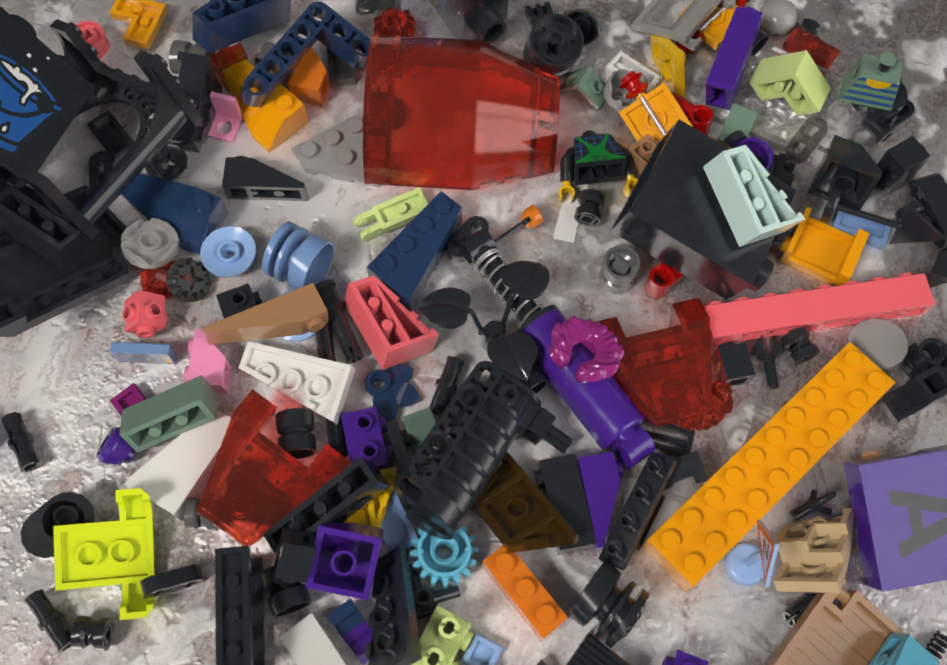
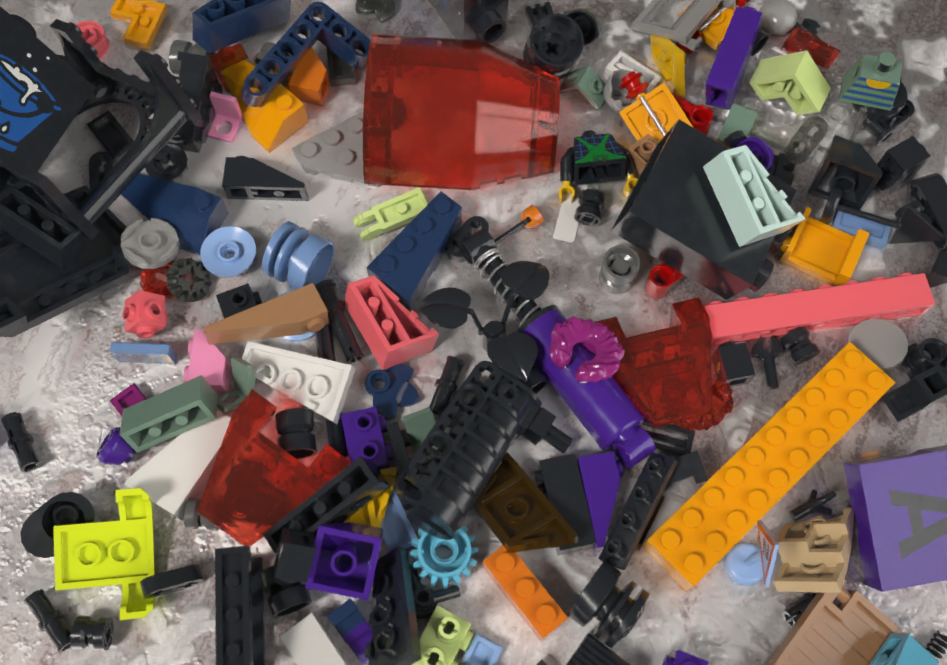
(243, 383): none -> sand green bracket
(395, 22): clear red gear -> none

